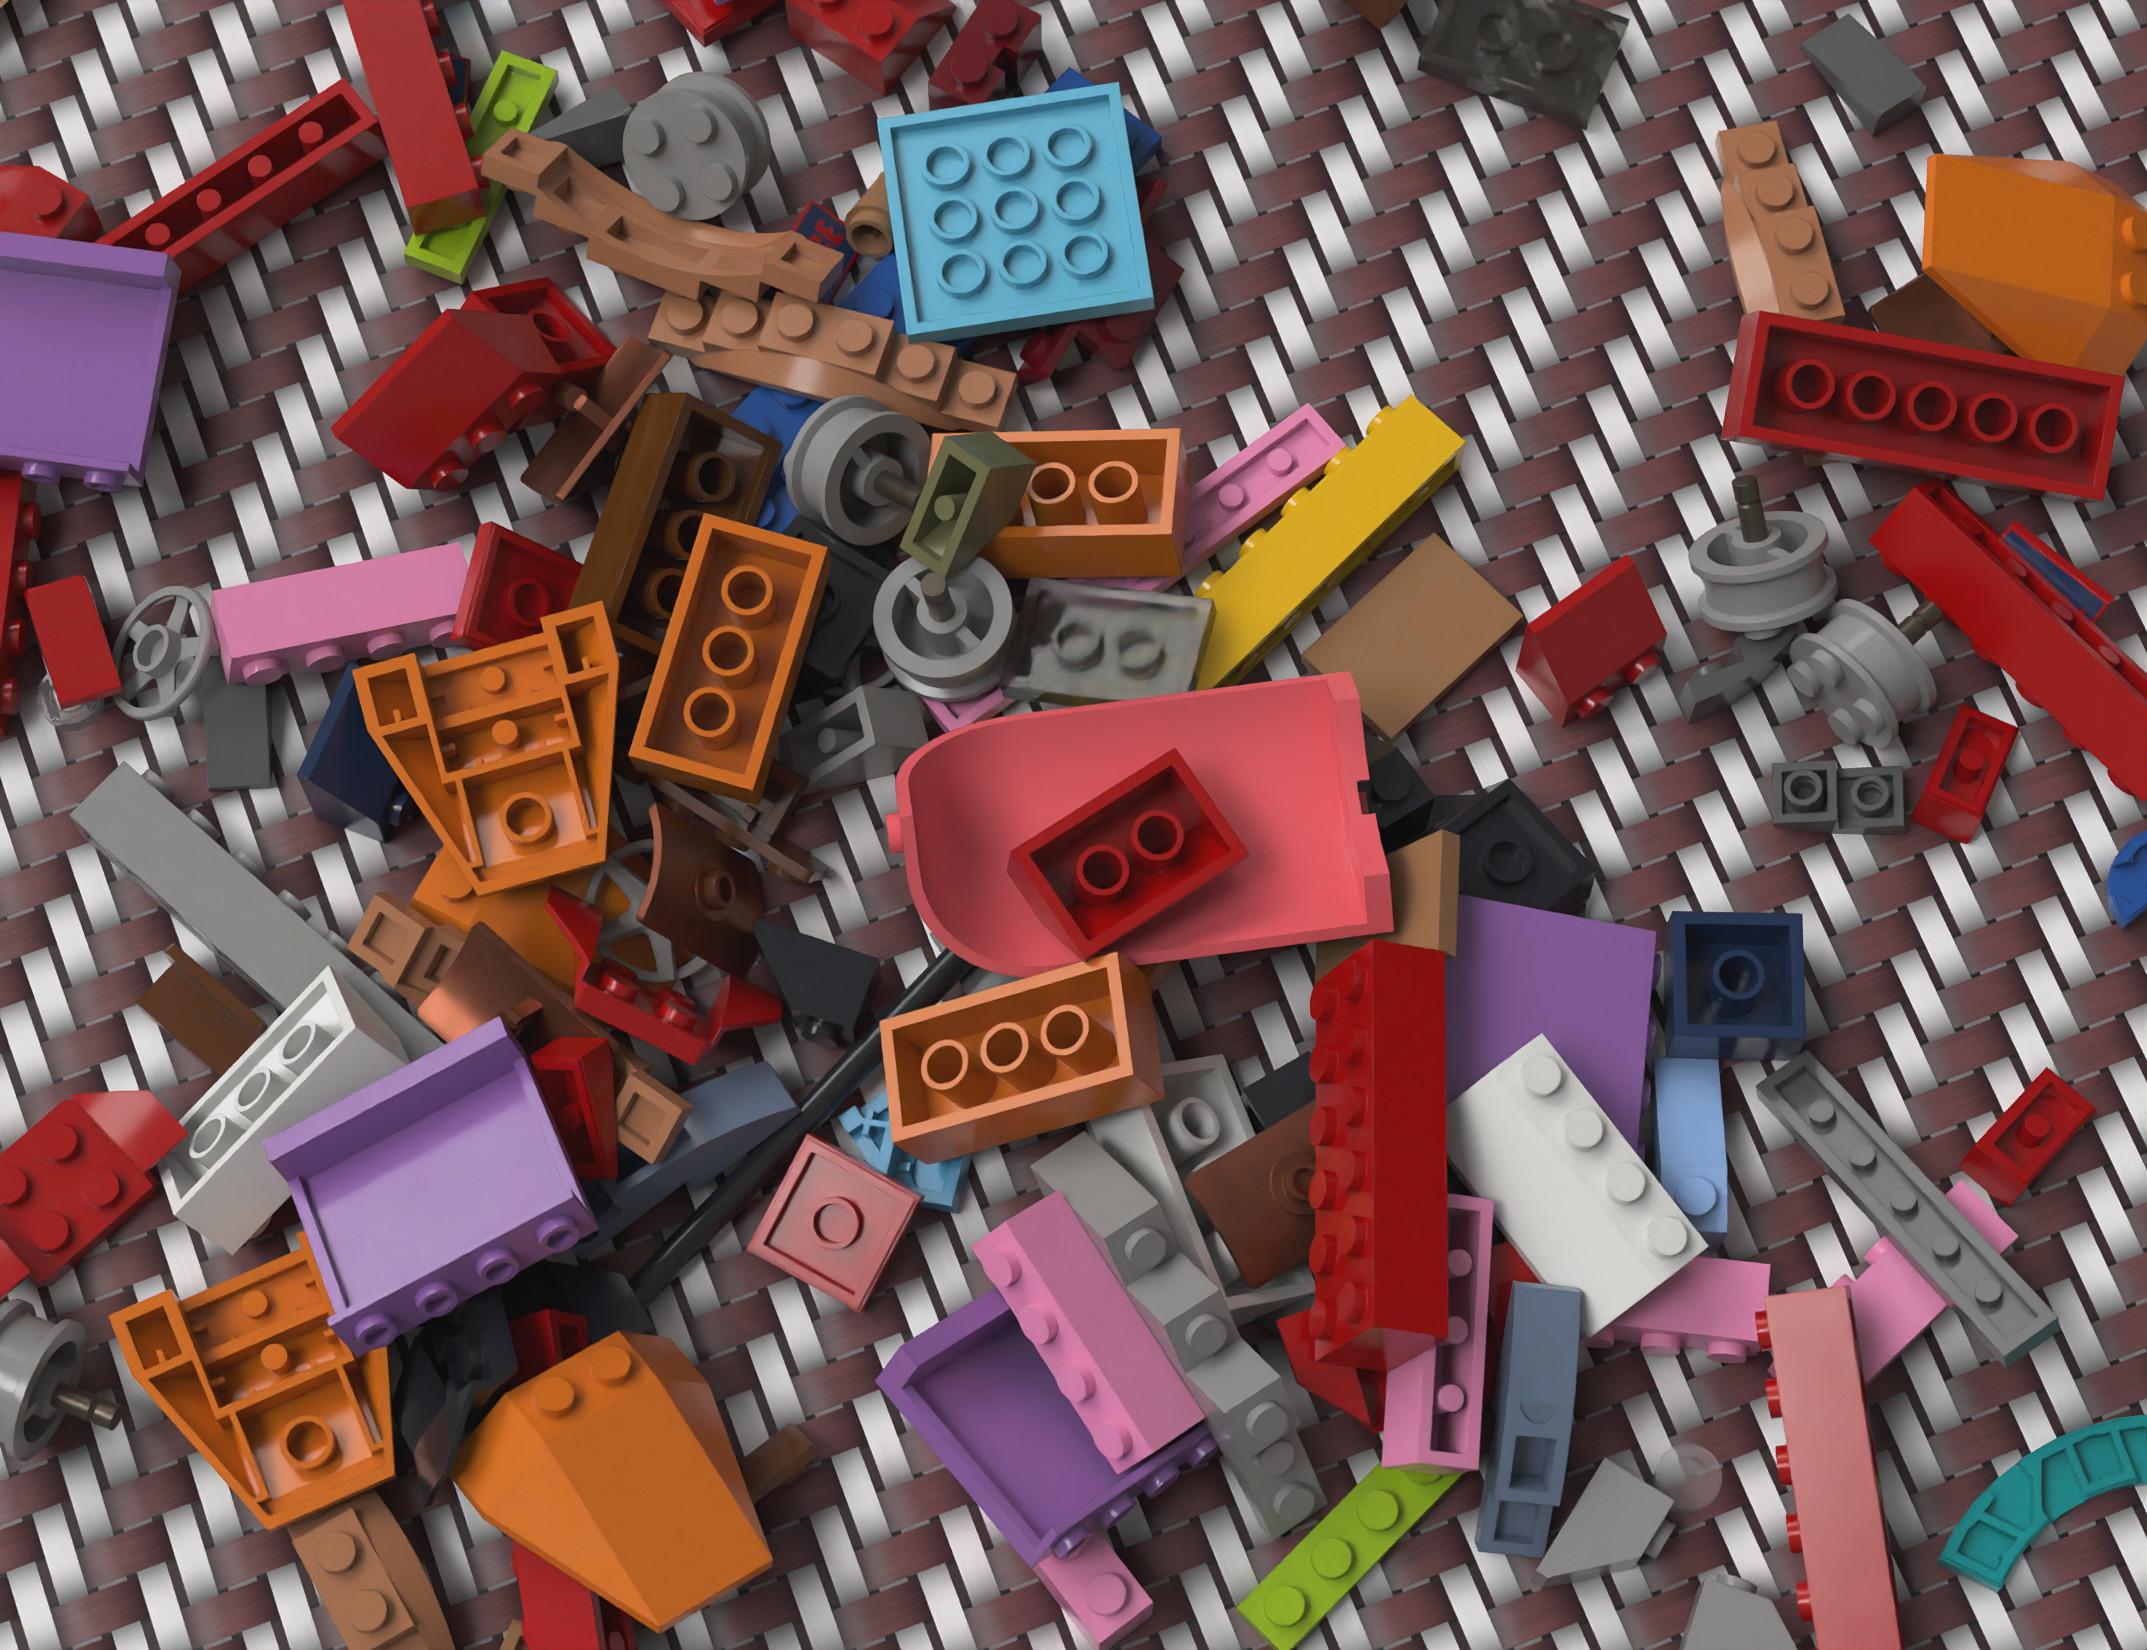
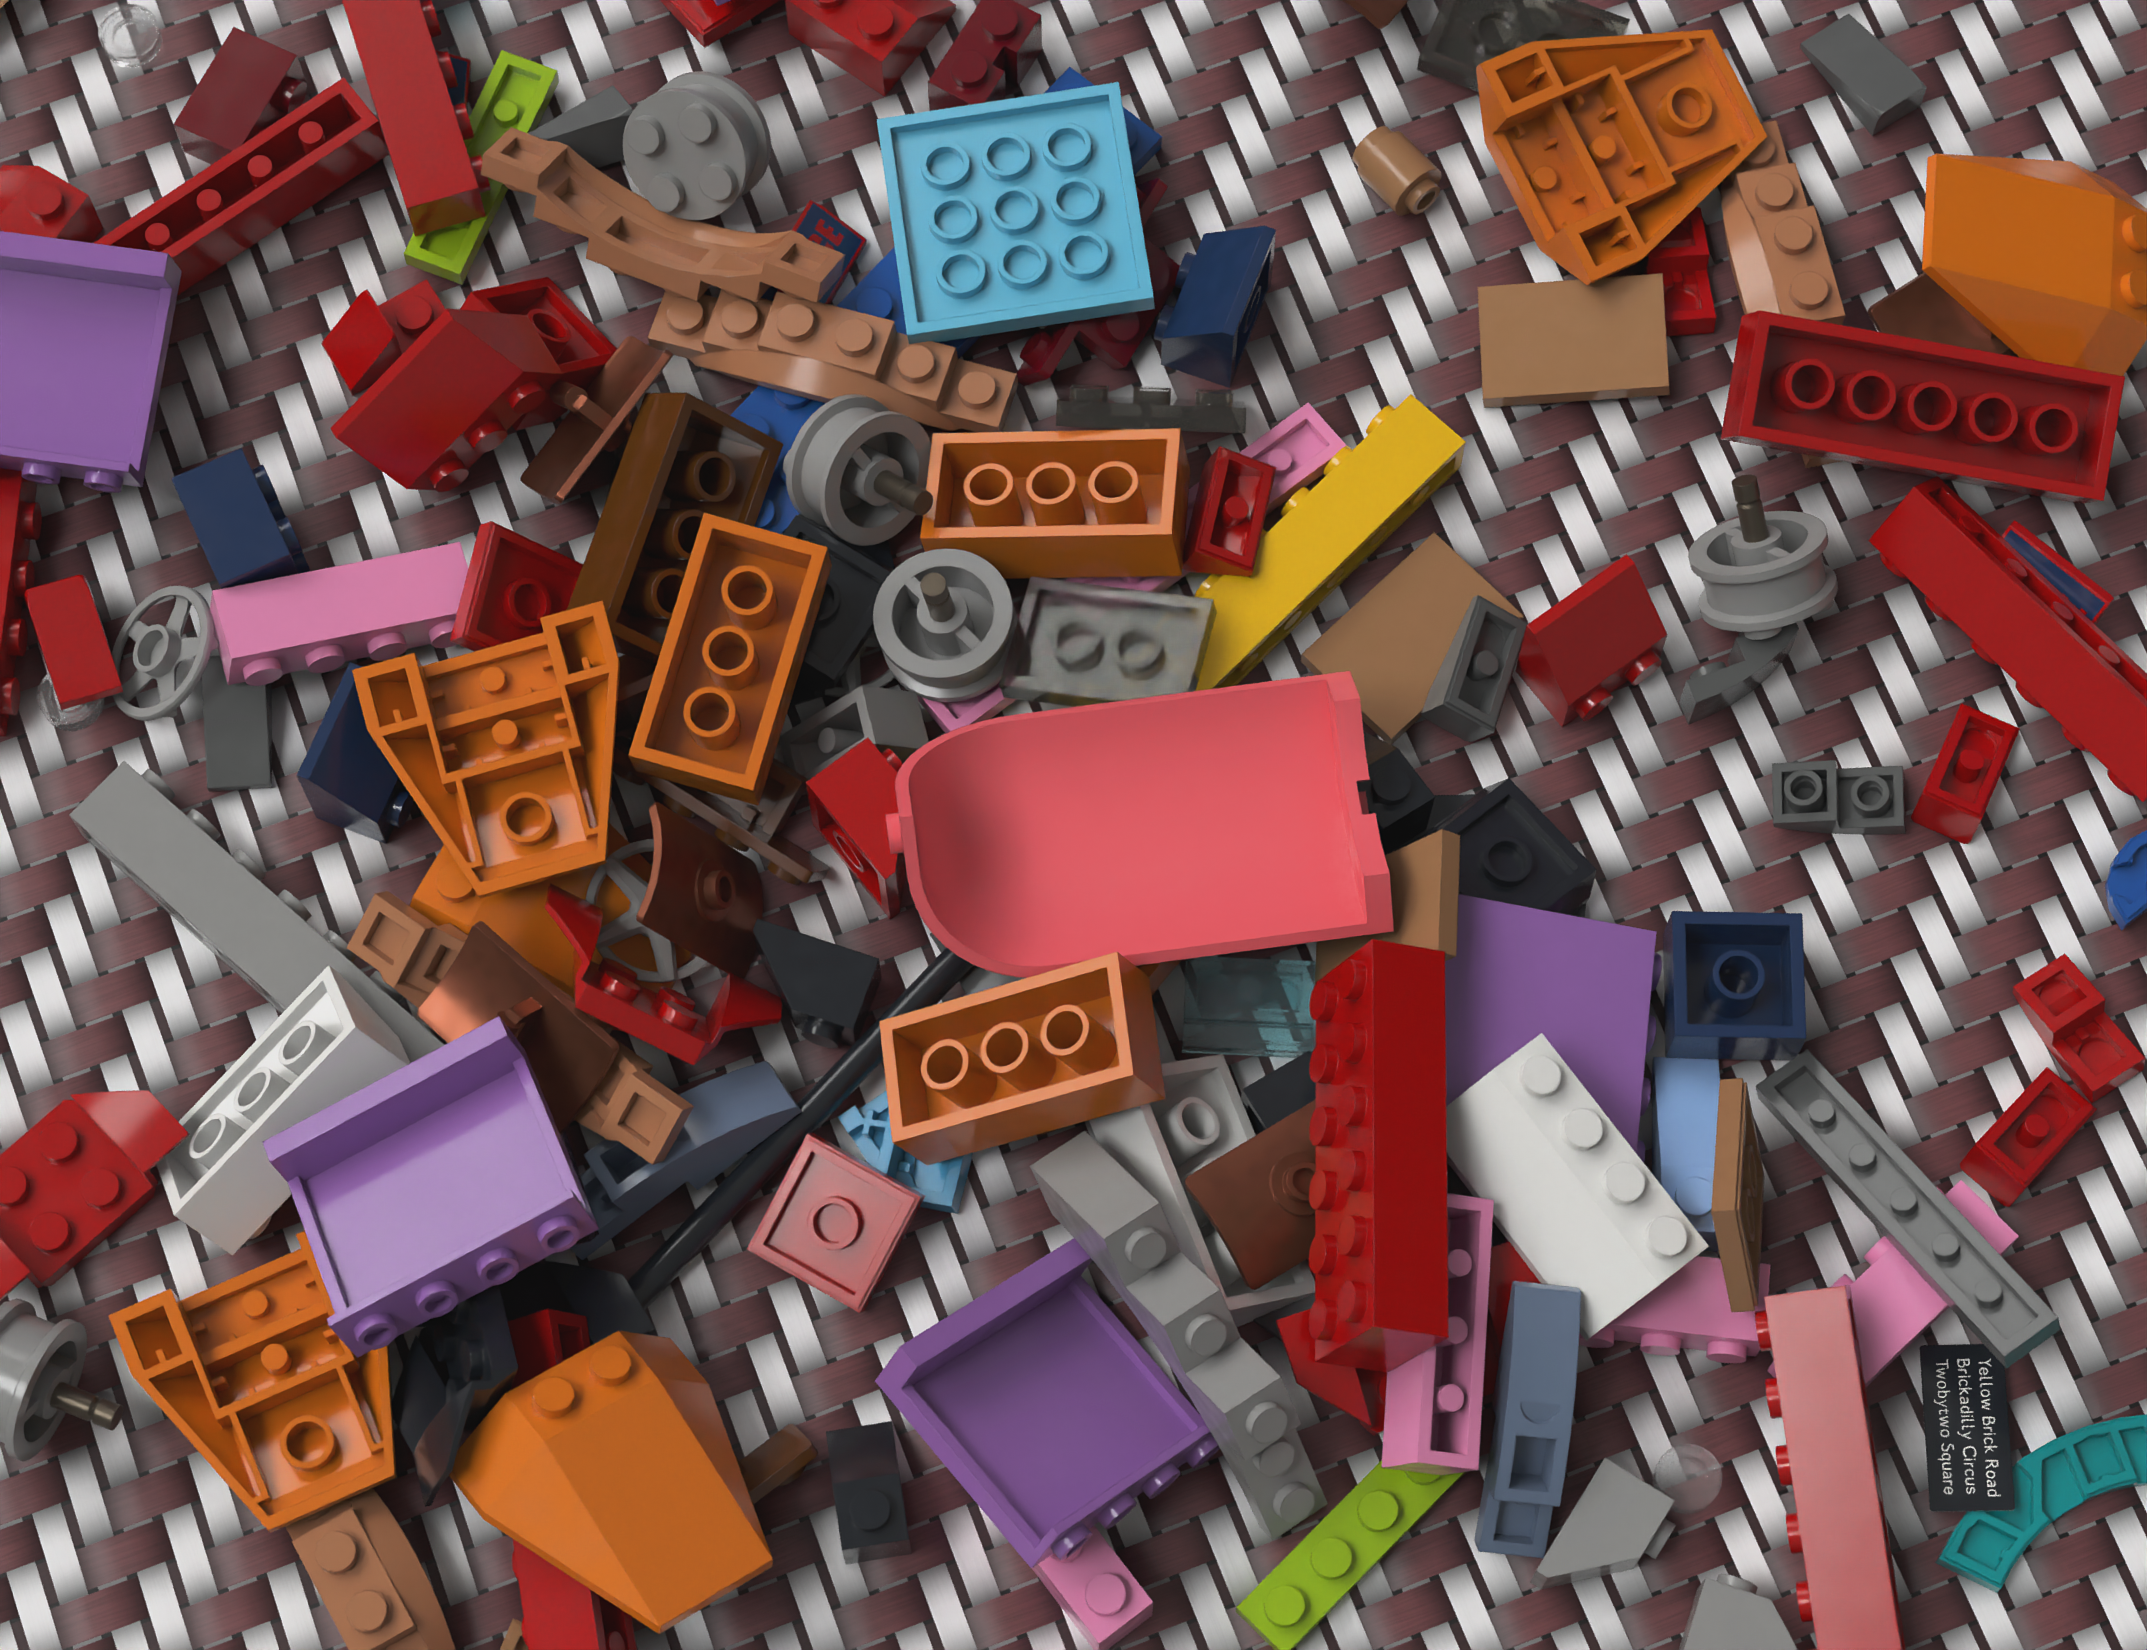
(130, 35): none -> clear tile
(200, 1013): reddish brown panel -> none
(239, 96): none -> dark red brick
(239, 521): none -> dark blue brick
(376, 335): none -> red slope
(580, 1096): red slope -> none
(849, 812): none -> red slope
(868, 1493): none -> black slope
(869, 222): medium nougat cone -> none
(966, 500): olive slope -> none
(1087, 1331): bright pink brick -> none
(1125, 856): red slope -> none
(1151, 409): none -> clear smoke plate
(1217, 303): none -> dark blue slope
(1228, 514): none -> red slope
(1248, 1007): none -> clear light blue plate
(1397, 171): none -> medium nougat brick
(1476, 672): none -> dark grey slope
(1573, 341): none -> medium nougat tile
(1613, 139): none -> orange wedge
(1686, 284): none -> red slope
(1738, 1195): none -> medium nougat tile
(1866, 670): light grey wheel -> none
(1966, 1429): none -> black sticker
(2076, 1029): none -> red slope

